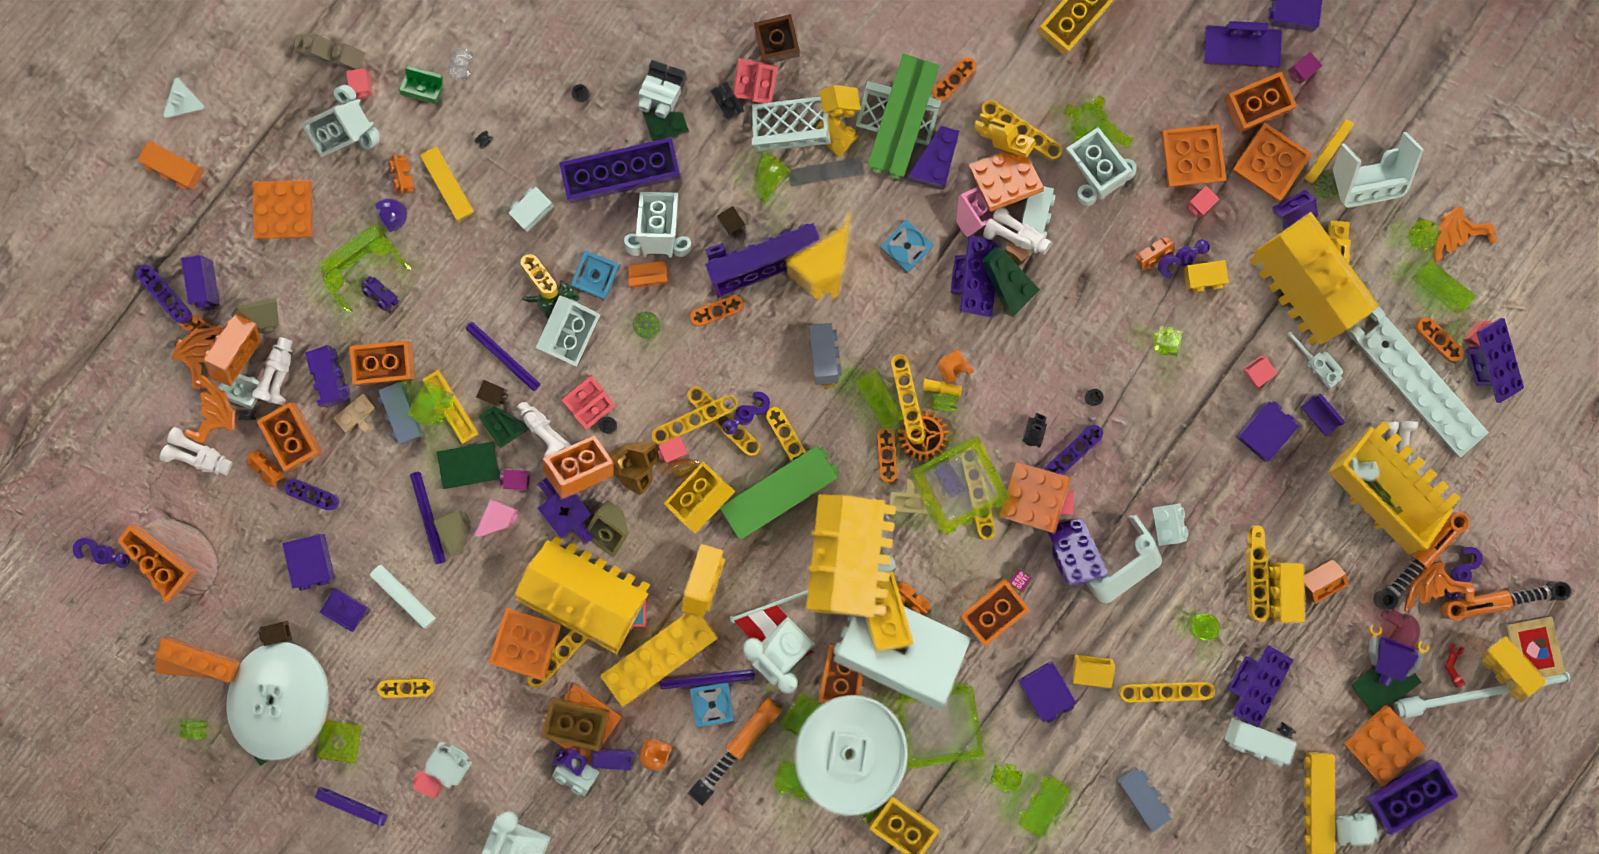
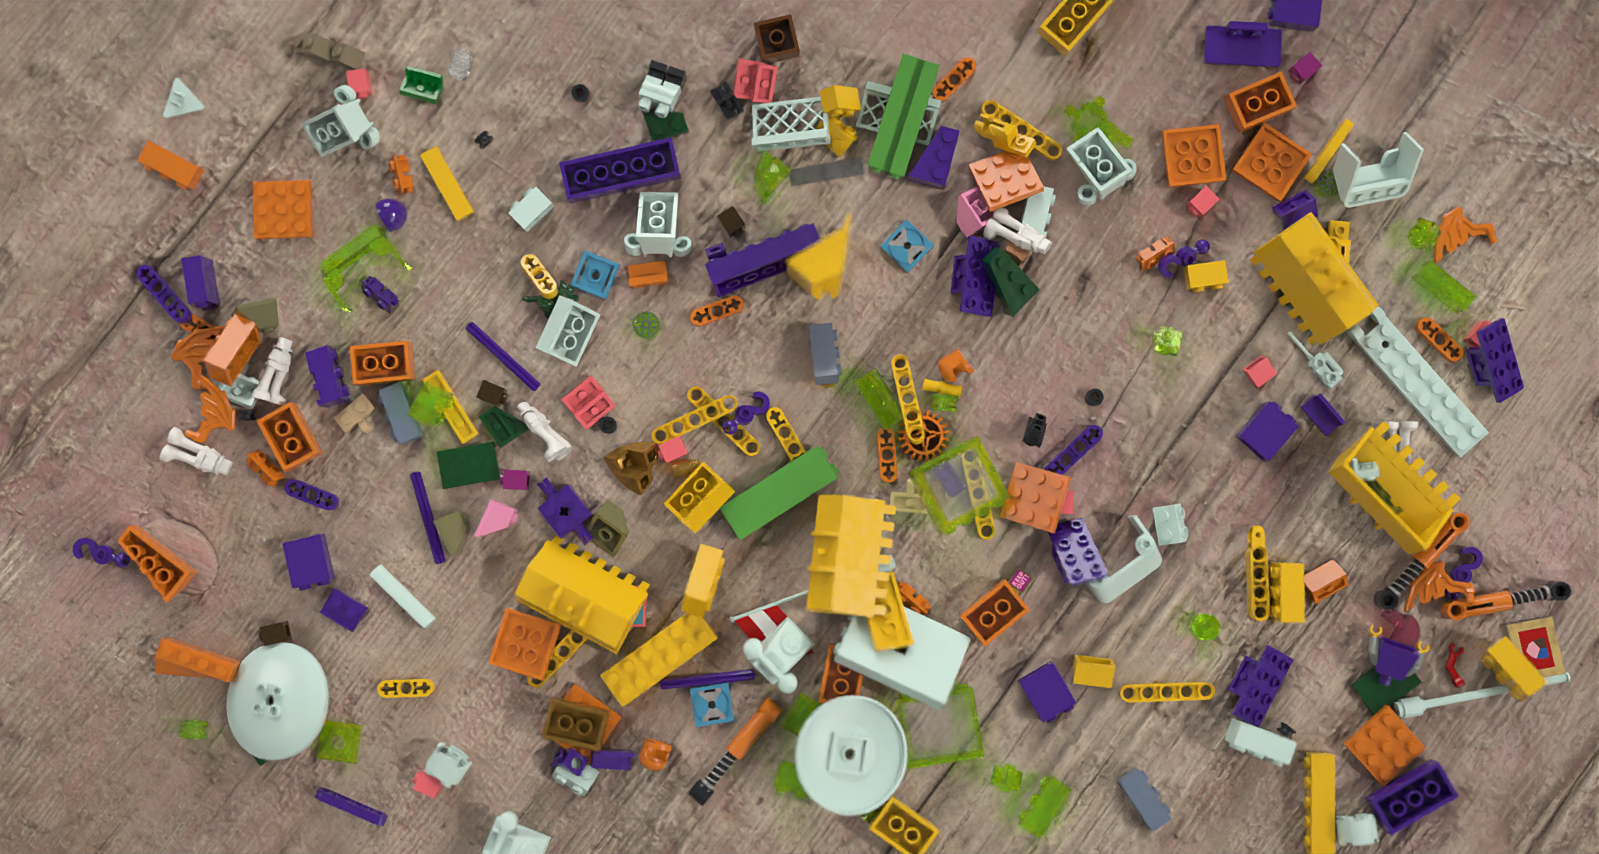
(578, 467): orange brick -> none

